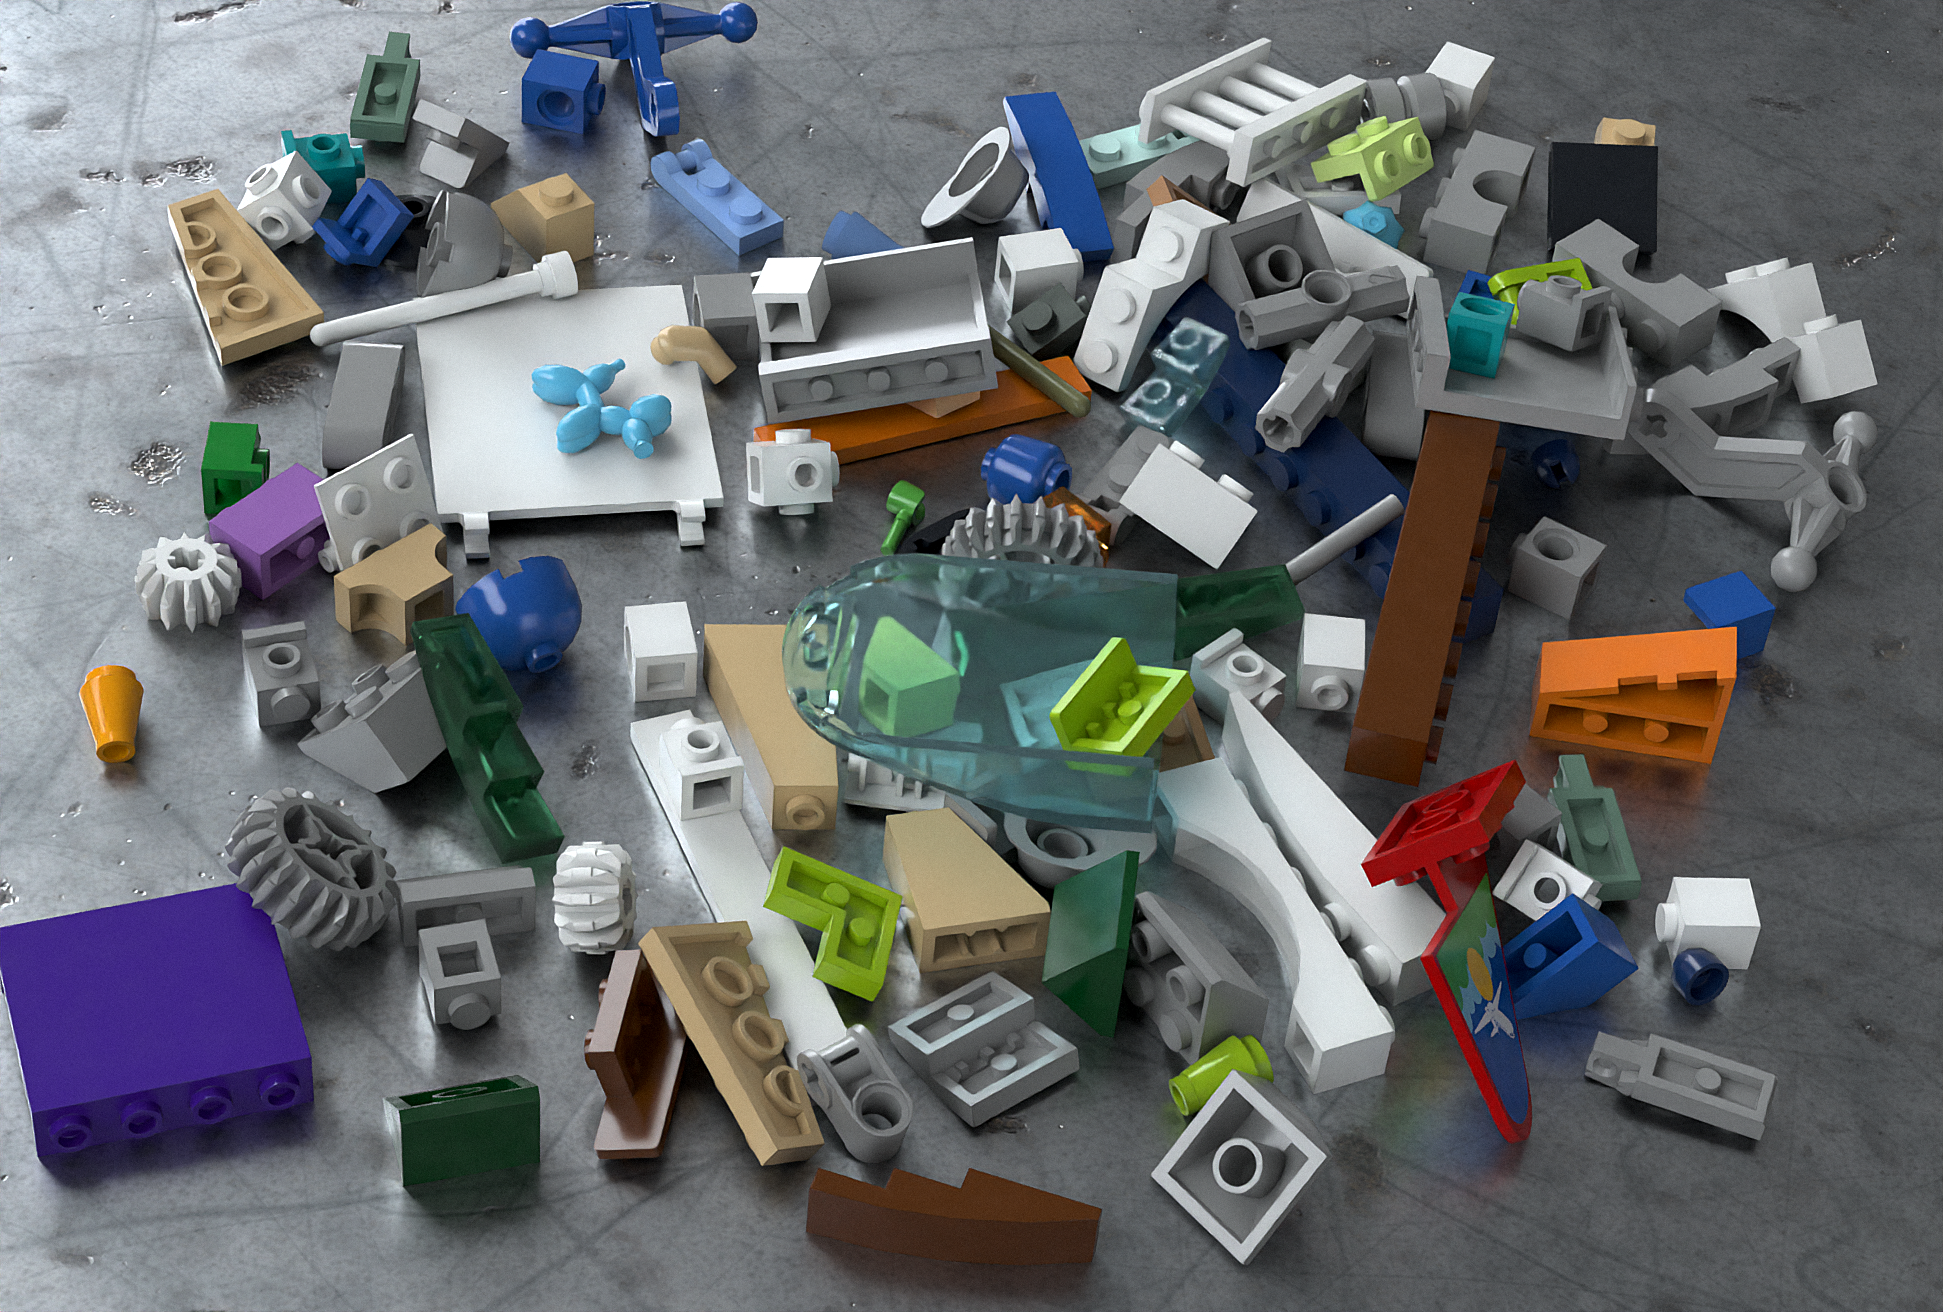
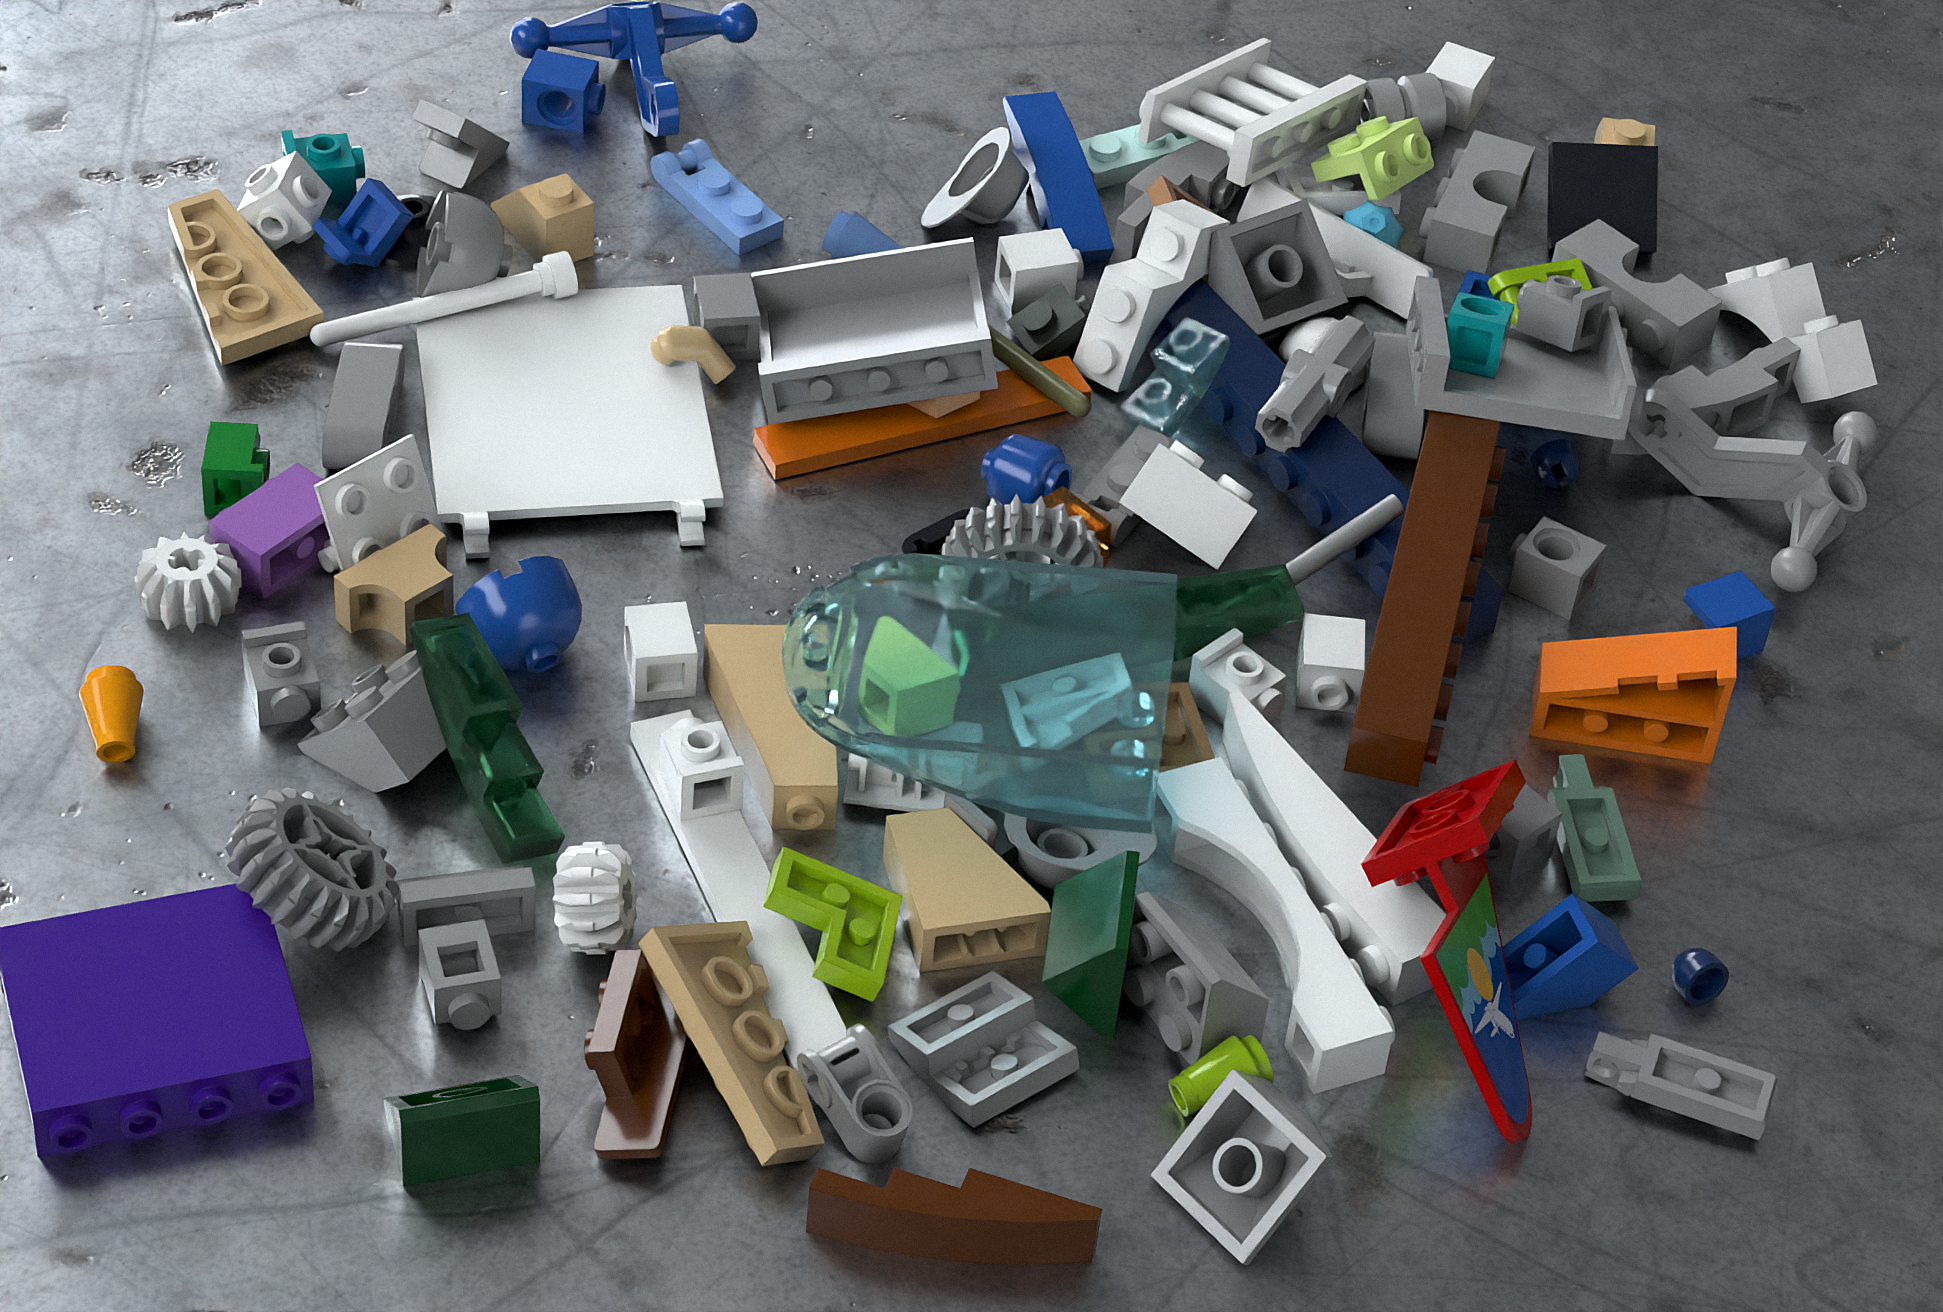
(386, 93): sand green hinge -> none
(582, 426): medium azure piece -> none
(791, 299): white brick -> none
(791, 471): white brick -> none
(906, 503): bright green hand -> none
(1119, 704): lime bracket -> none
(1319, 301): light grey piece -> none
(1531, 869): white brick -> none
(1710, 916): white brick -> none

